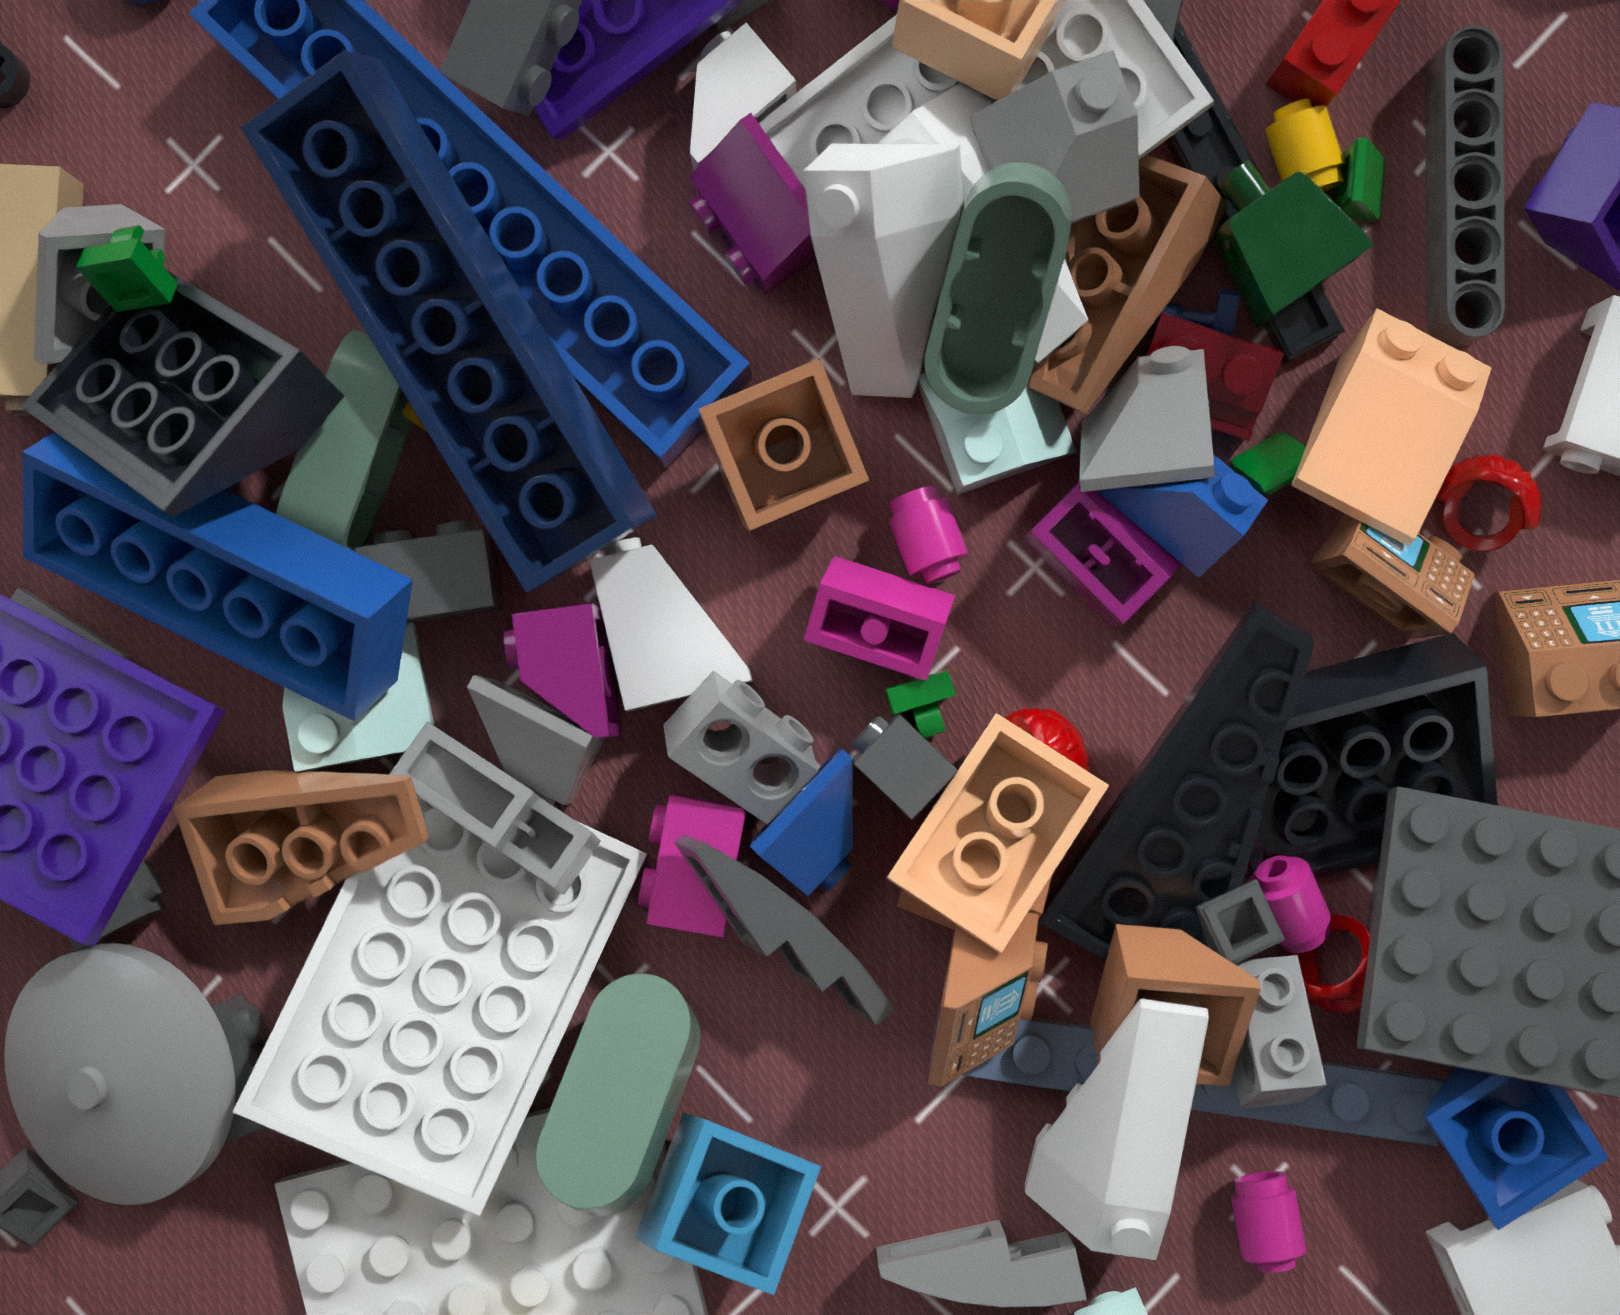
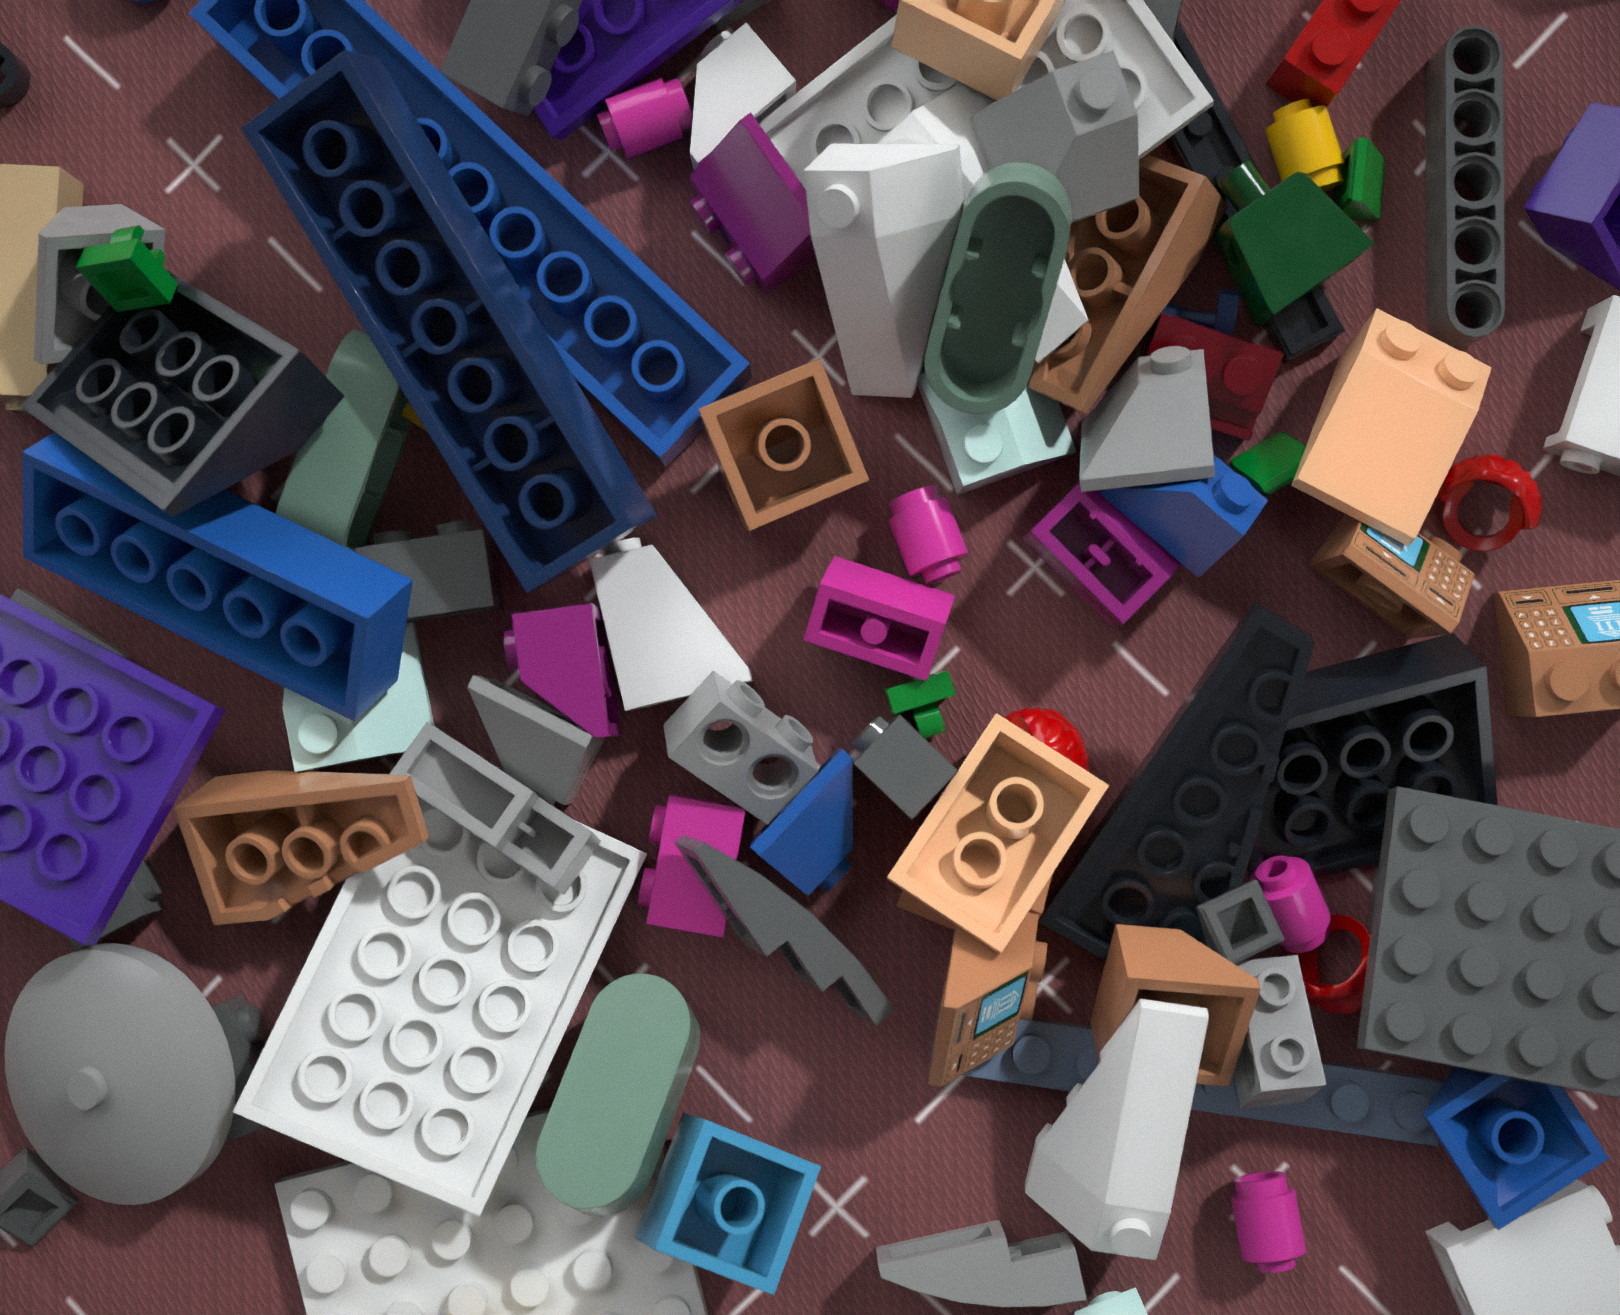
(646, 116): none -> dark pink brick

